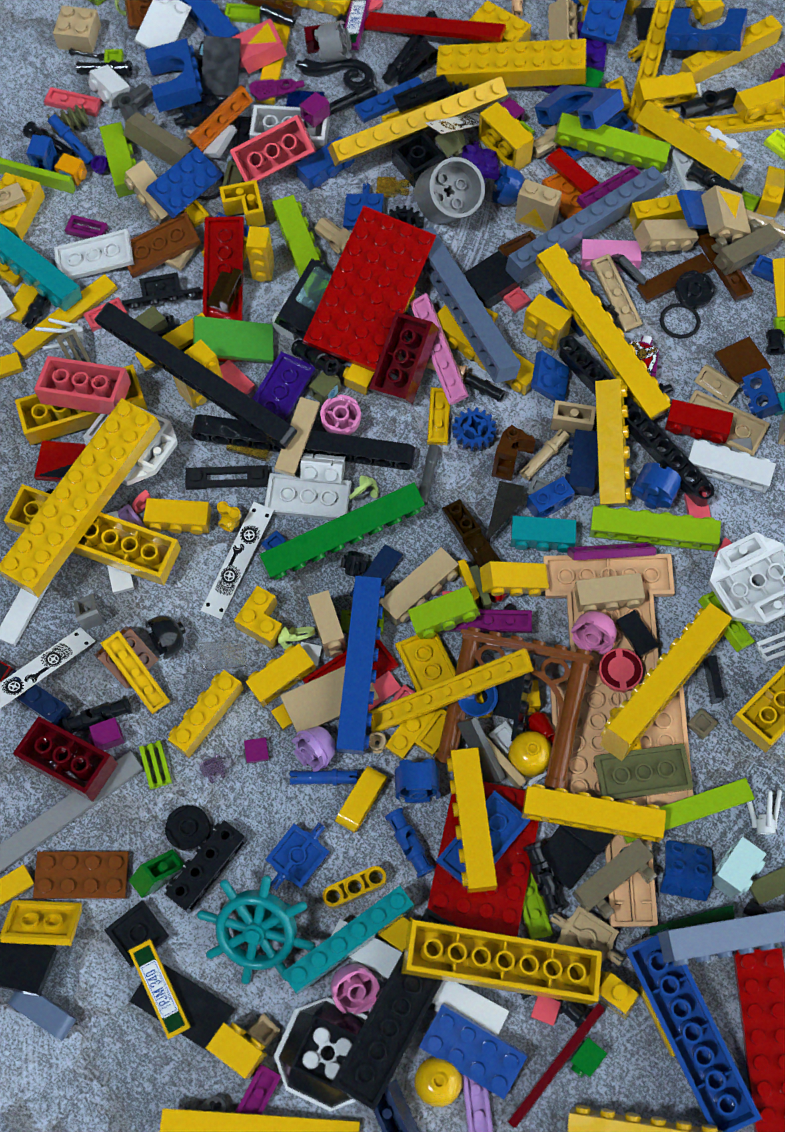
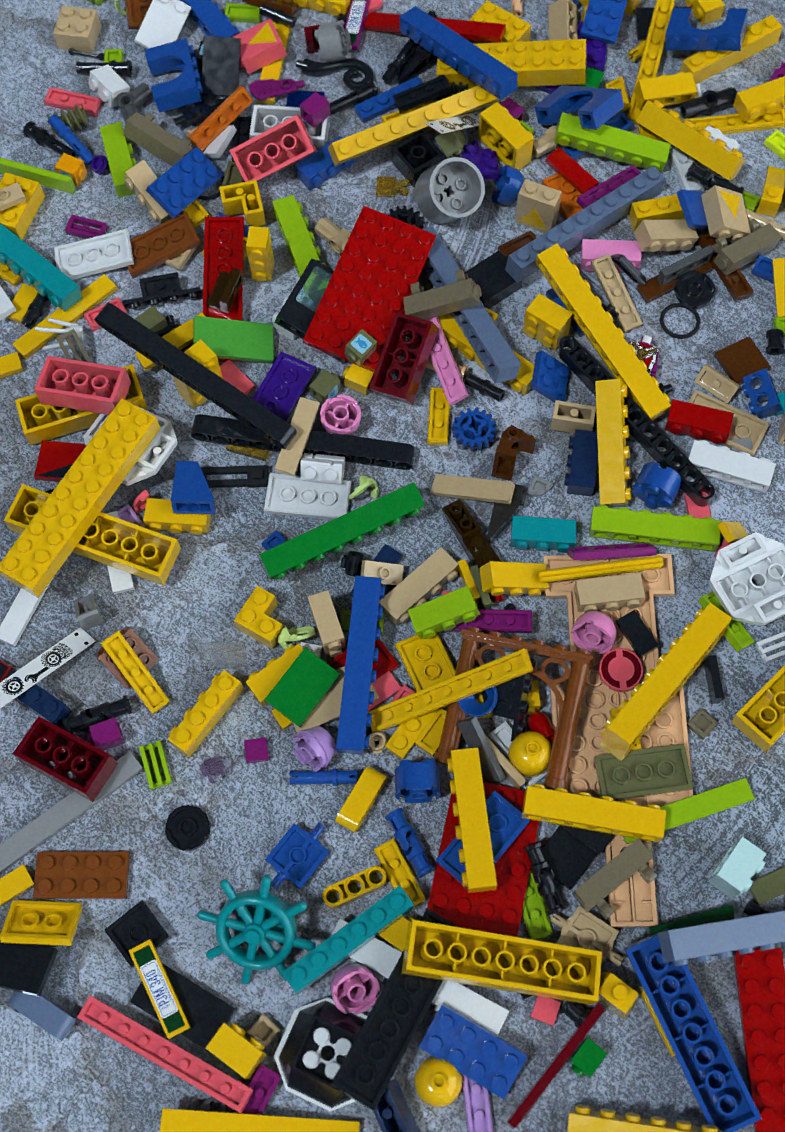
(42, 153): blue brick -> none
(156, 873): green slope -> none
(166, 635): black cylinder -> none
(166, 1054): none -> coral plate
(191, 490): none -> blue slope
(206, 866): black brick -> none
(230, 516): yellow plate -> none
(237, 560): white sticker -> none
(302, 687): none -> green tile
(315, 358): black piece -> none
(355, 203): blue plate -> none
(360, 348): none -> olive brick
(389, 573): none -> tan plate
(399, 871): none -> yellow tile
(430, 464): dark grey piece -> none
(442, 299): none -> dark tan brick
(458, 52): none -> blue brick
(473, 488): none -> tan tile
(516, 299): coral tile -> none
(550, 498): blue brick -> none
(551, 448): tan pin -> none
(600, 569): none -> yellow axle
(686, 264): none -> dark grey tile
(687, 870): blue bracket -> none
(732, 531): none -> yellow tile
(767, 822): white plant -> none

